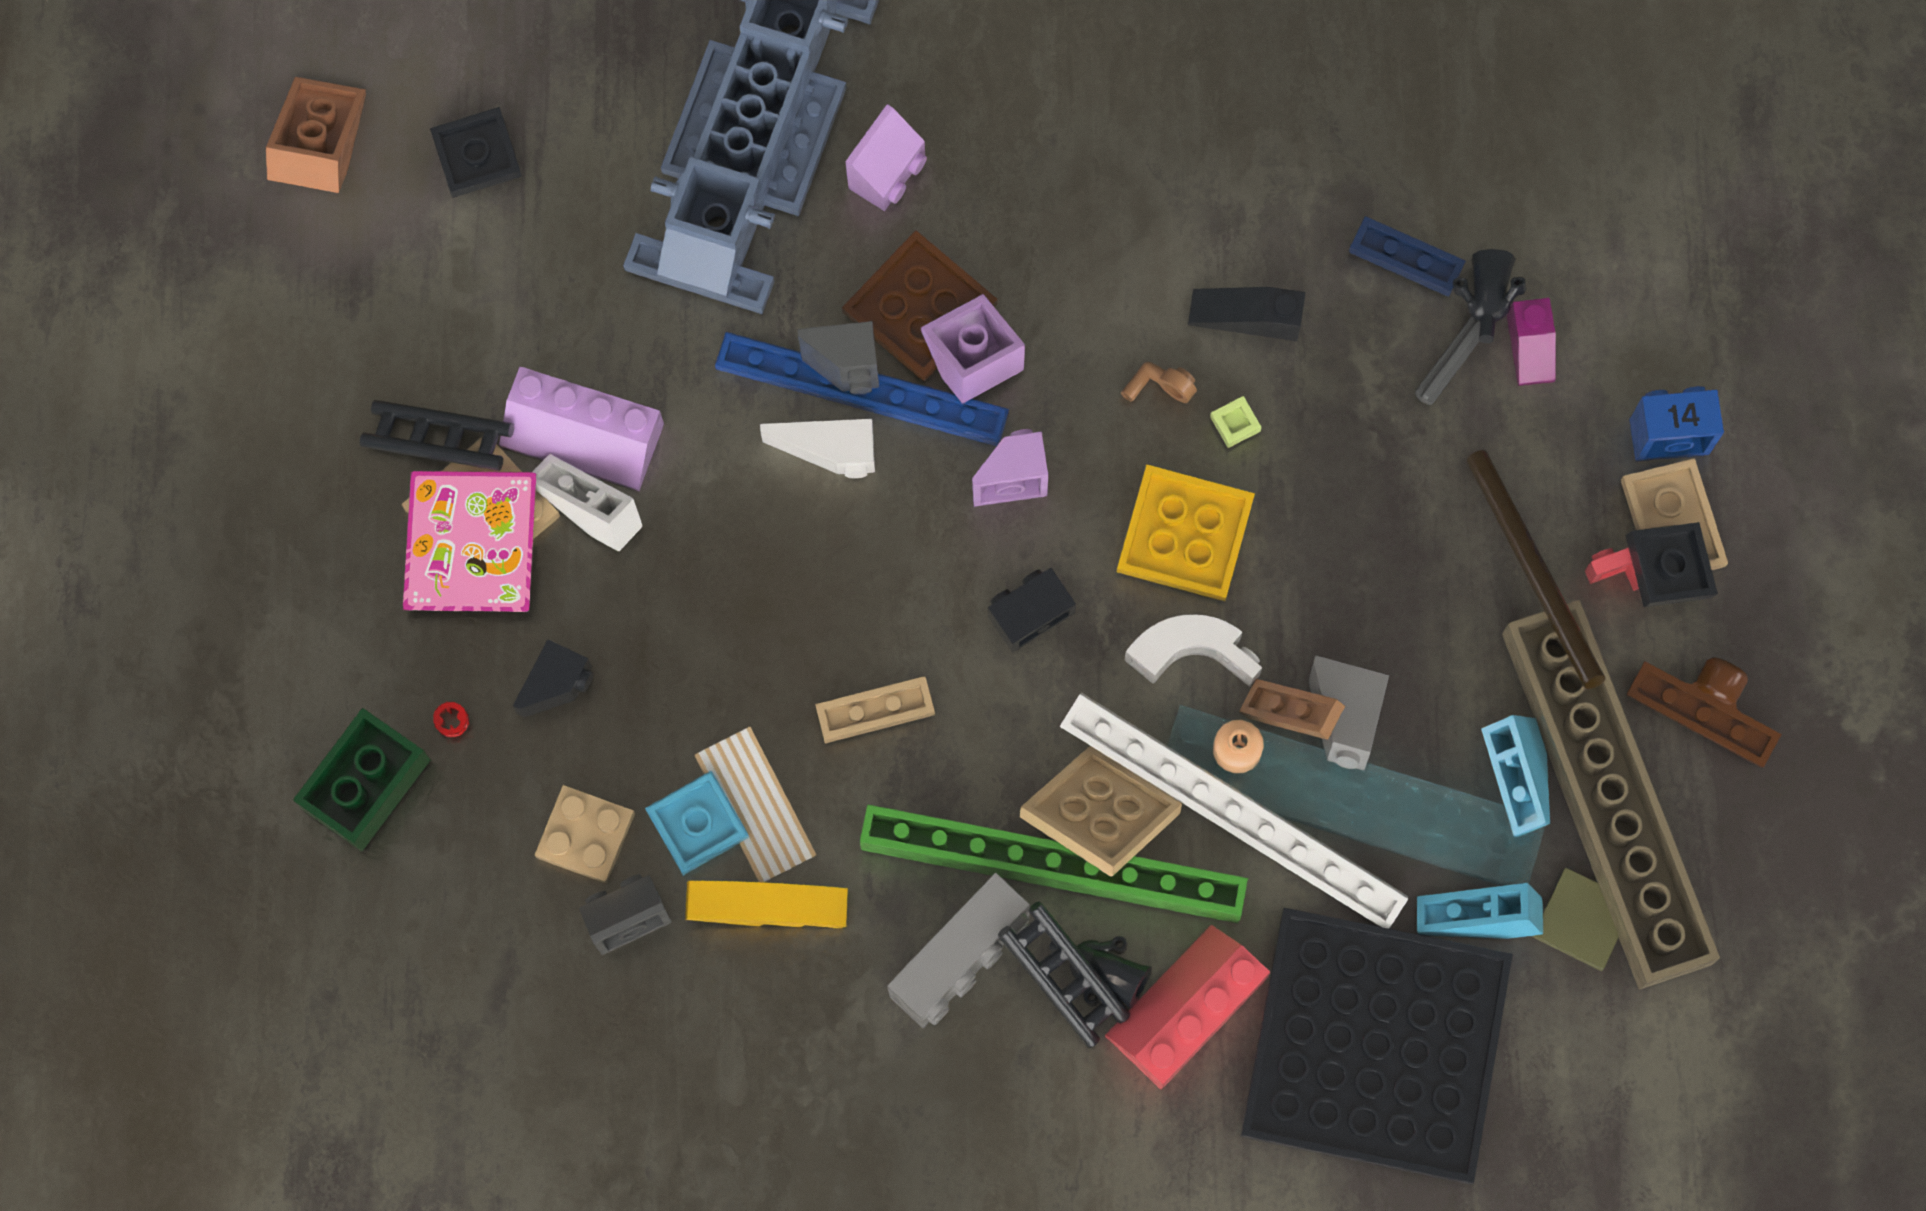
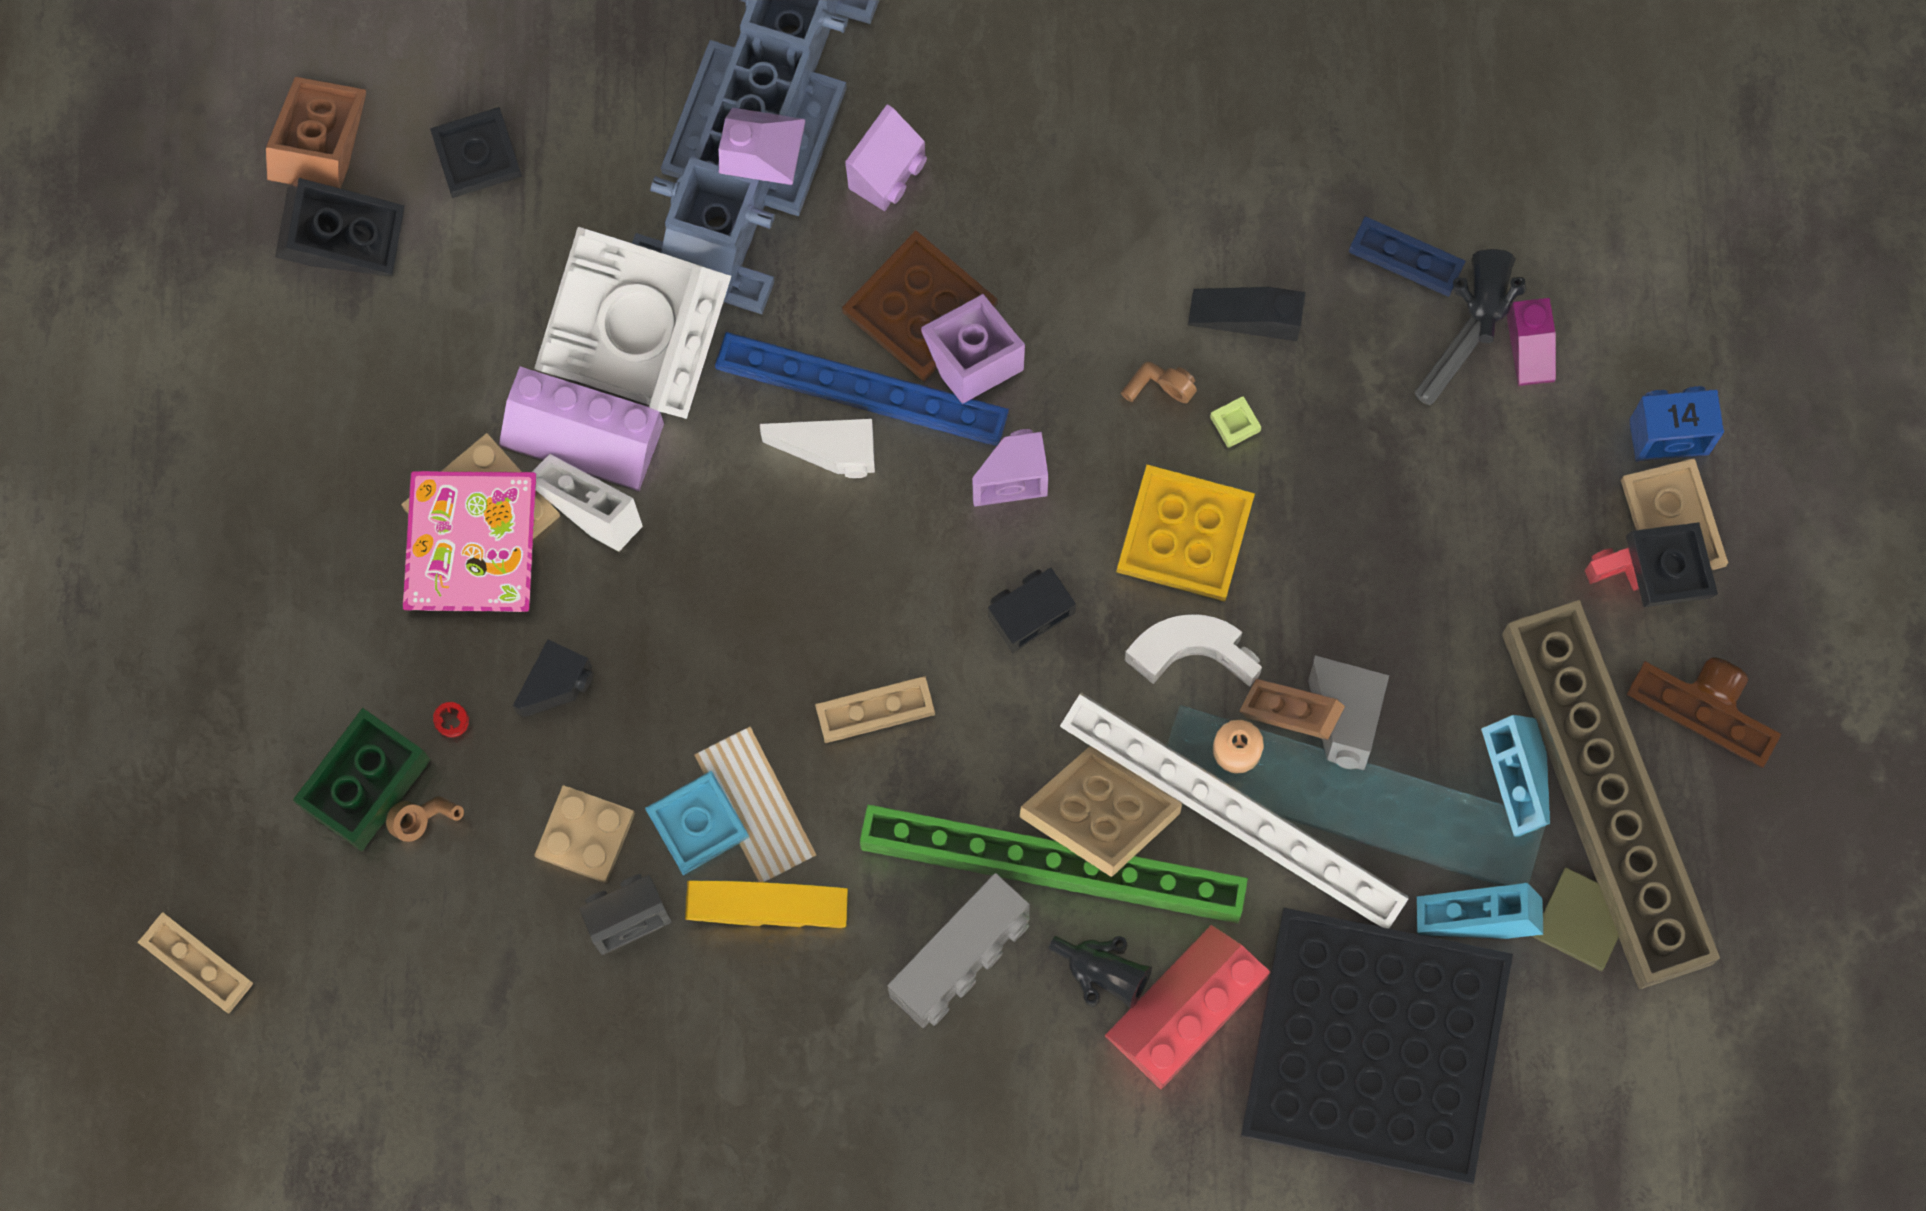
(195, 962): none -> tan plate
(339, 229): none -> black slope
(418, 817): none -> medium nougat plate
(450, 451): black bar -> none
(632, 322): none -> white panel
(760, 145): none -> lavender slope
(842, 355): dark grey slope -> none
(1068, 951): black bar -> none
(1536, 570): dark brown piece -> none

